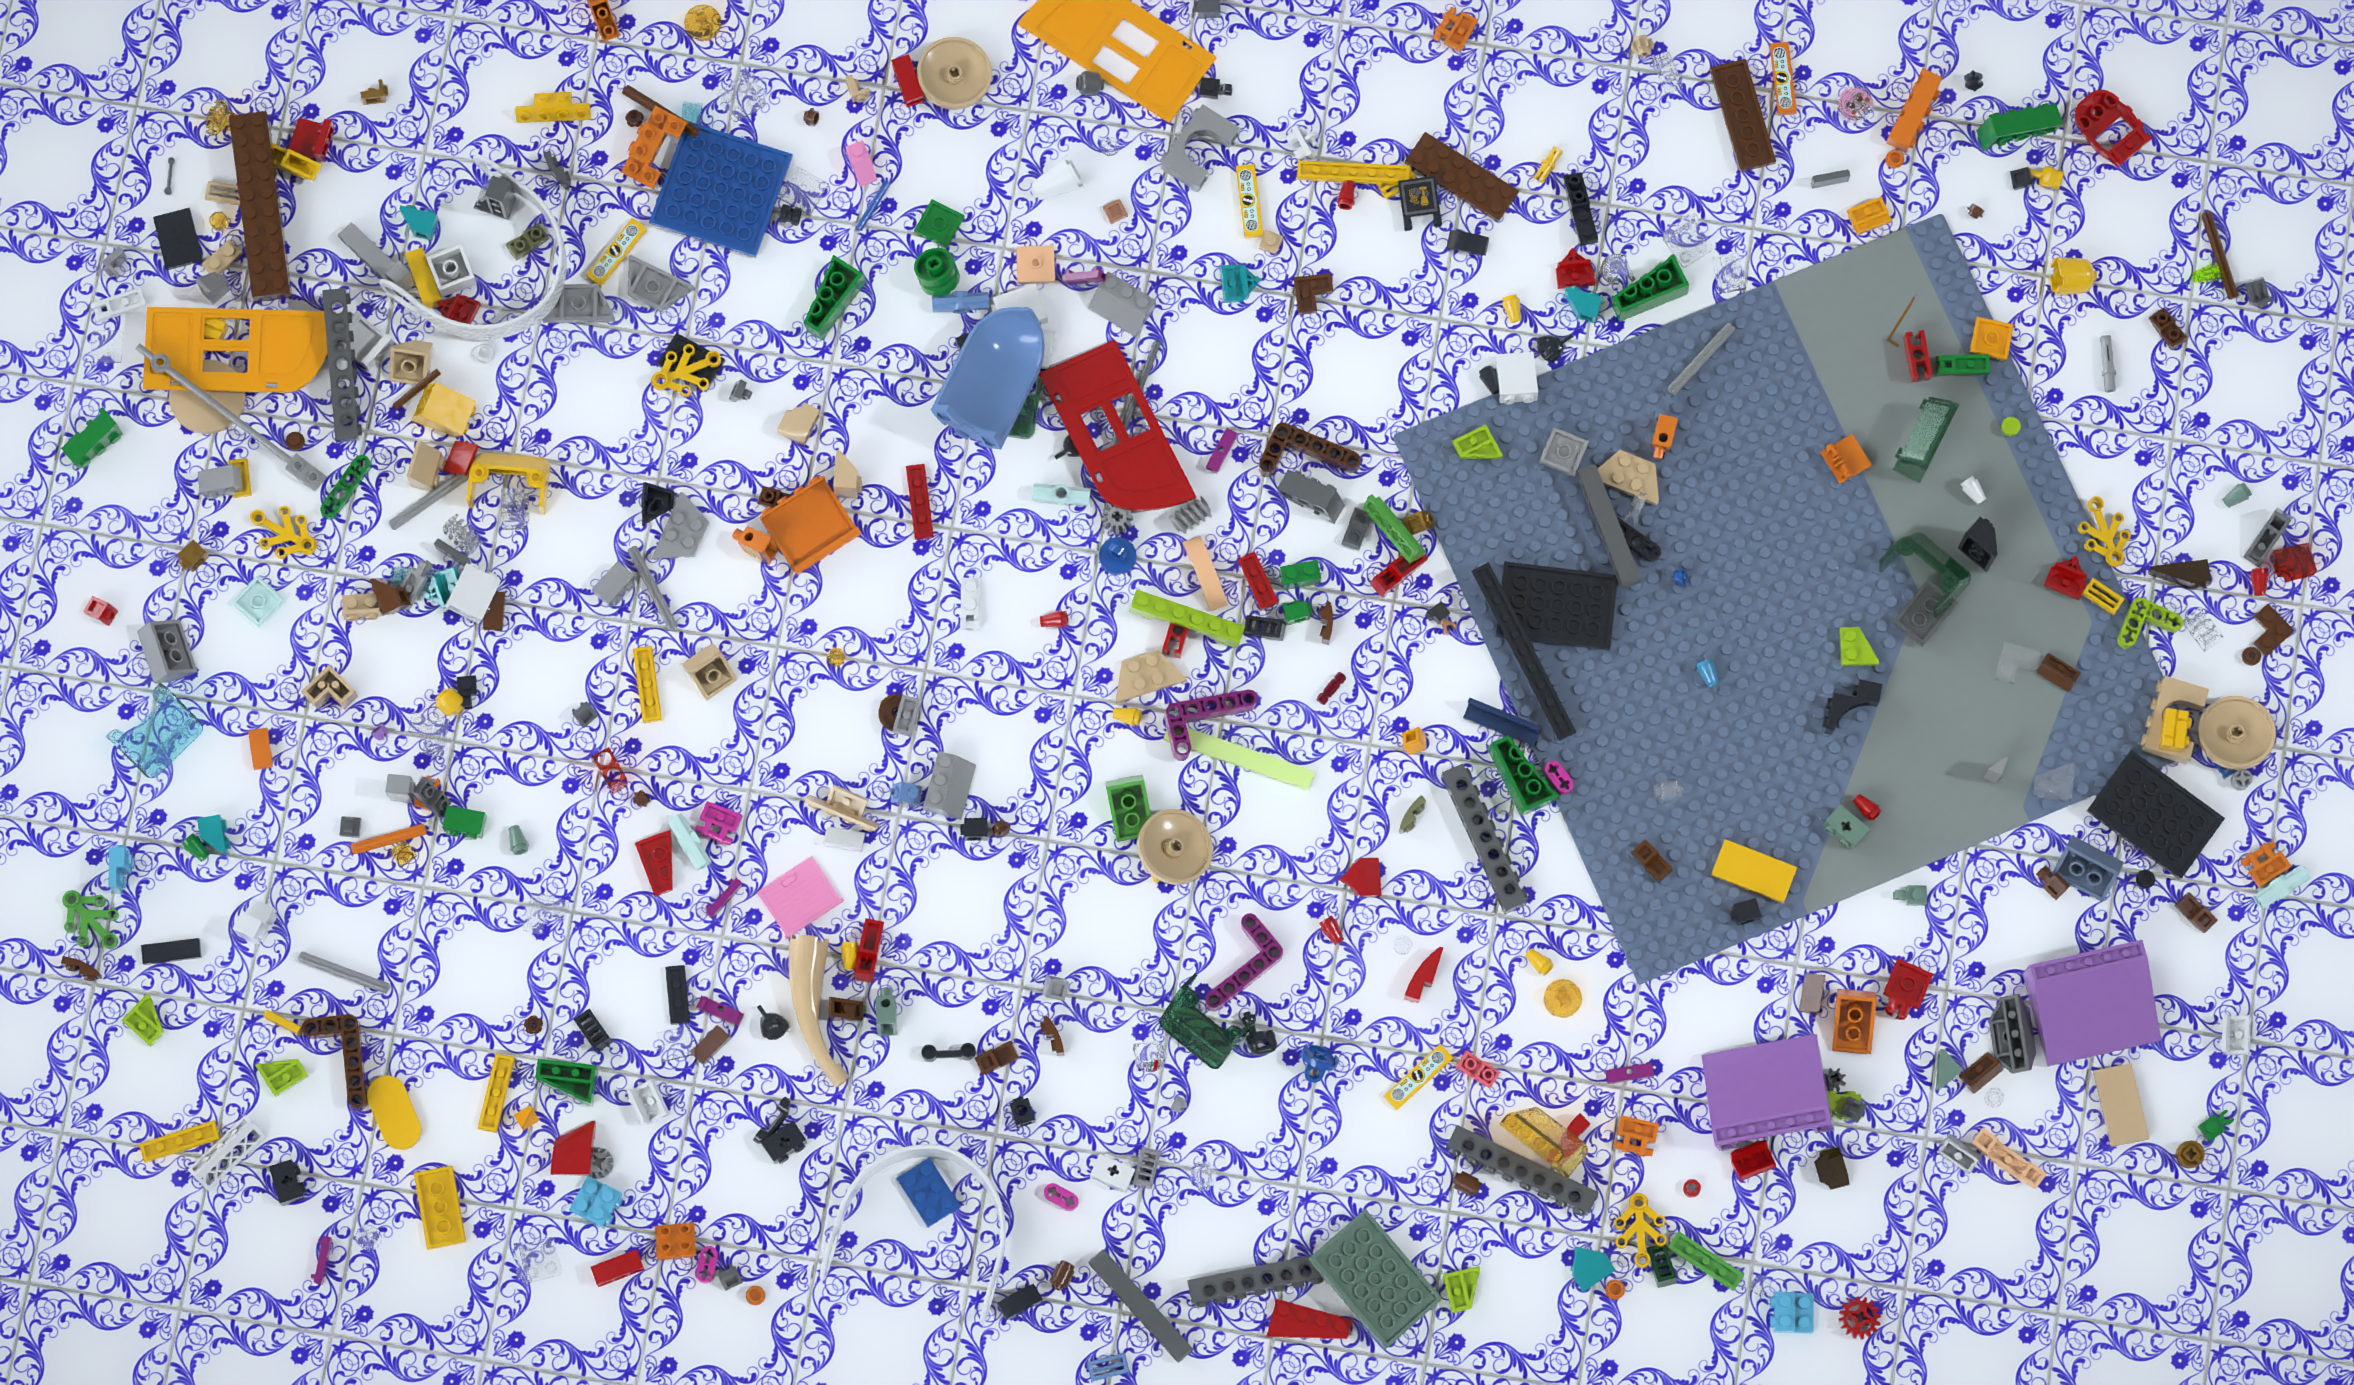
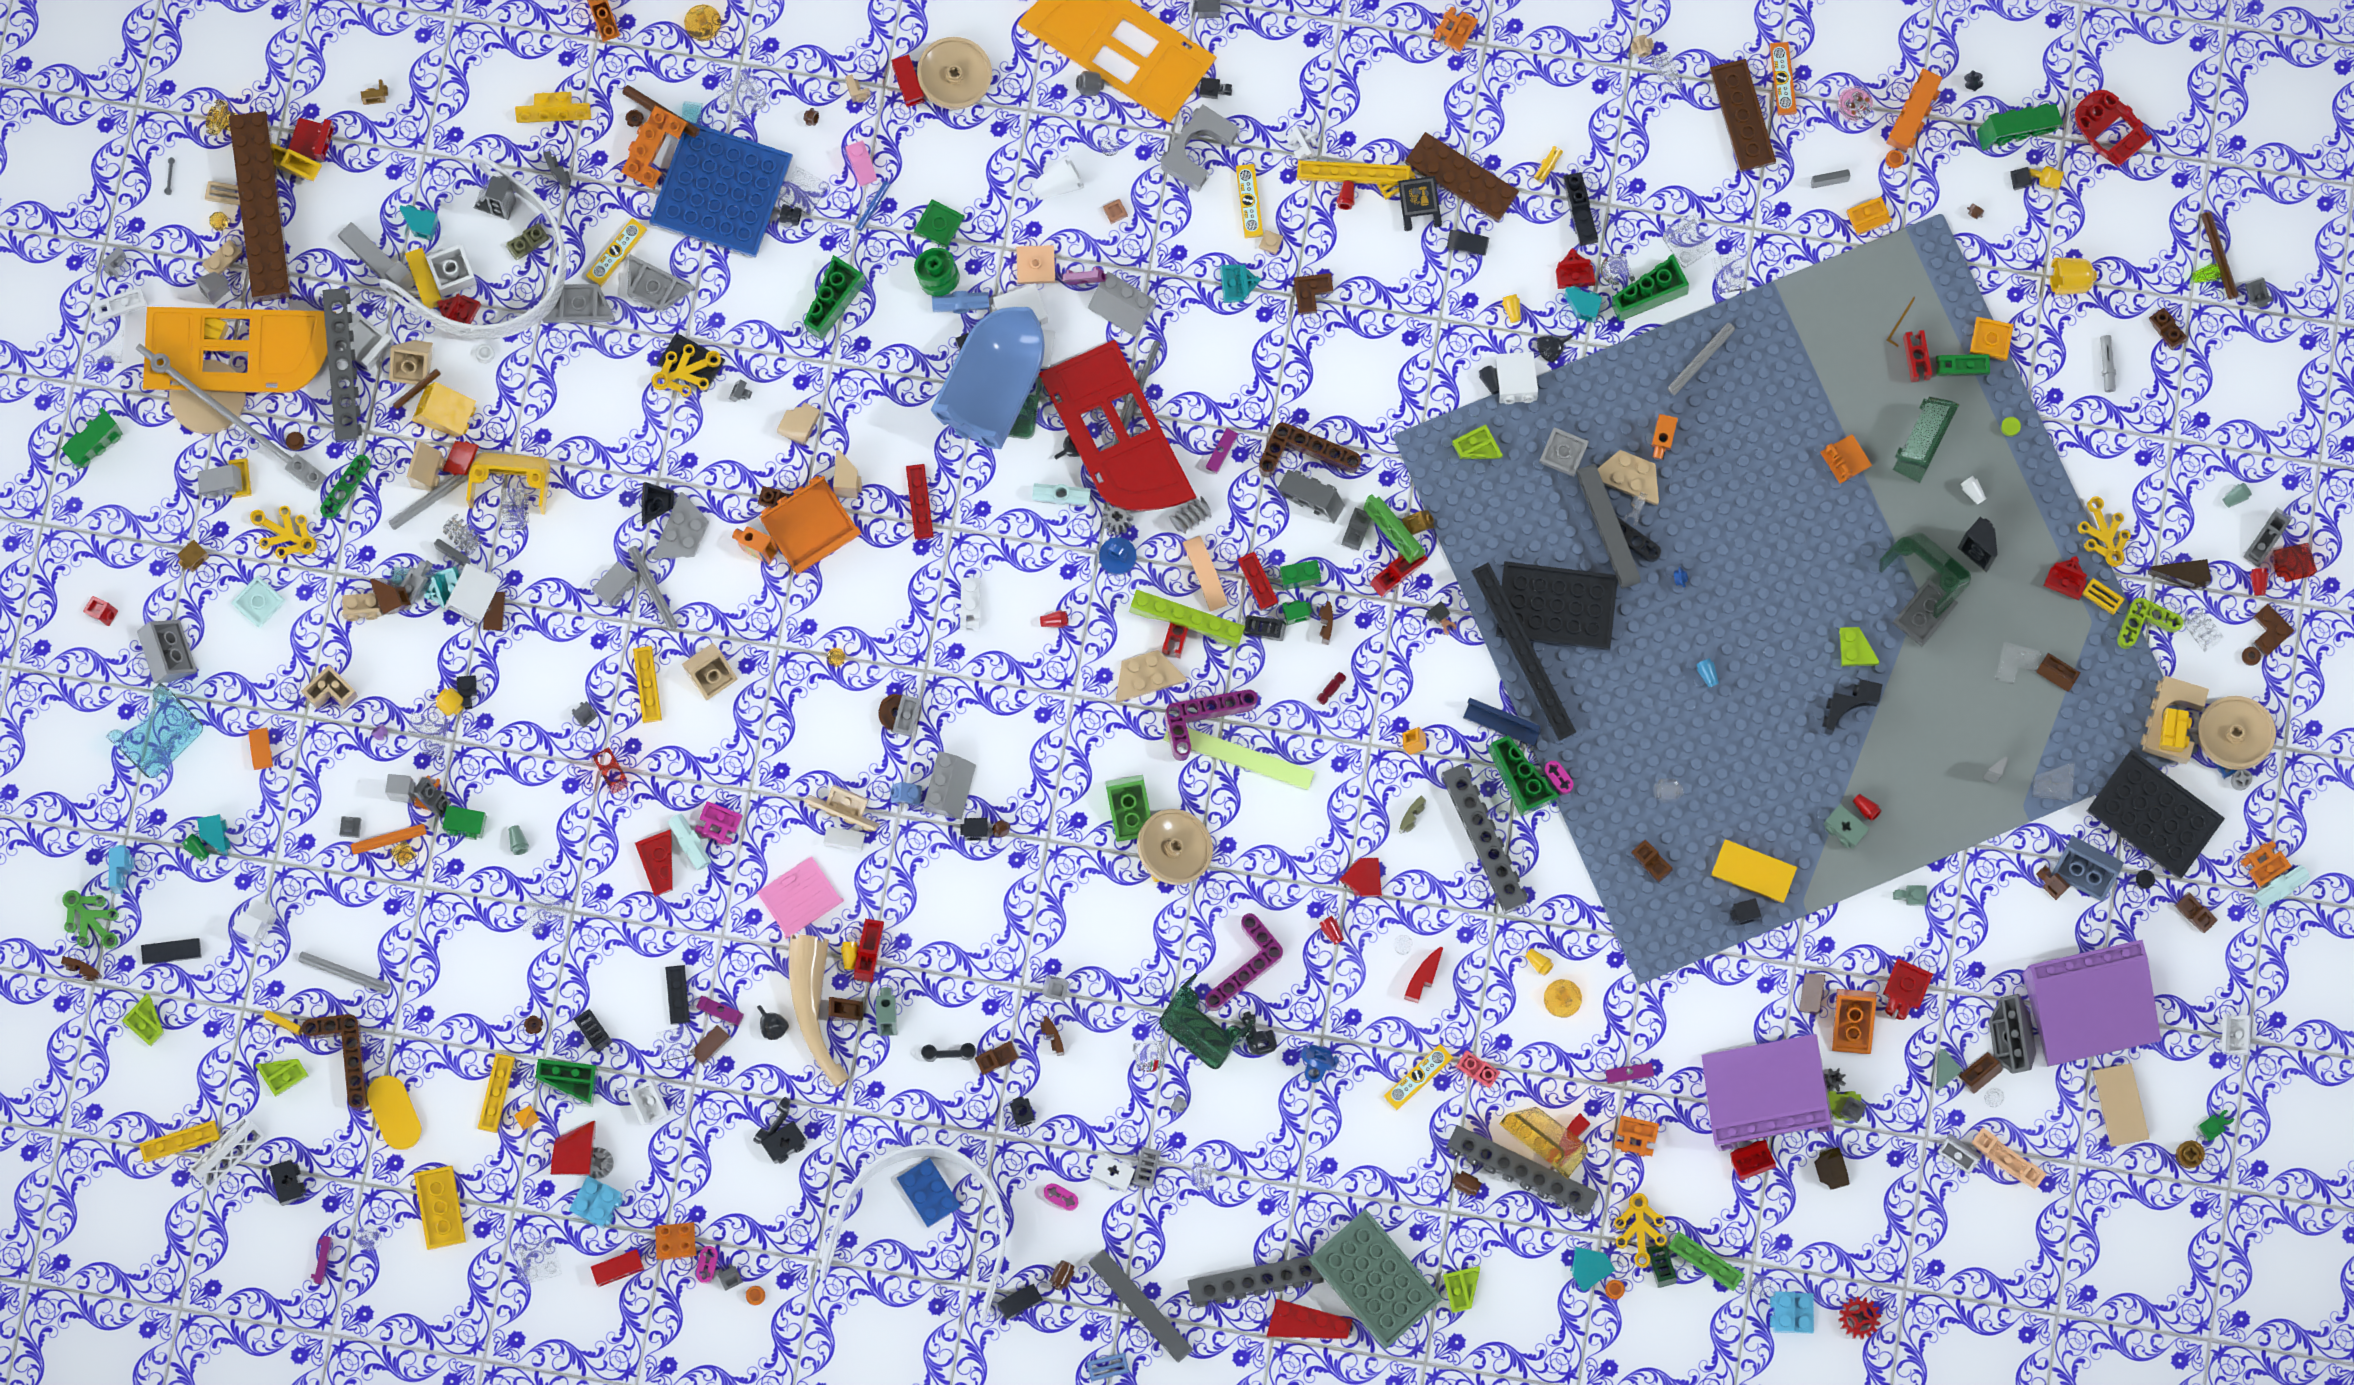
(178, 239): black tile -> none
(641, 798): reddish brown plate -> none
(725, 897): magenta piece -> none
(1128, 715): yellow cone -> none
(1693, 1194): red bush -> none

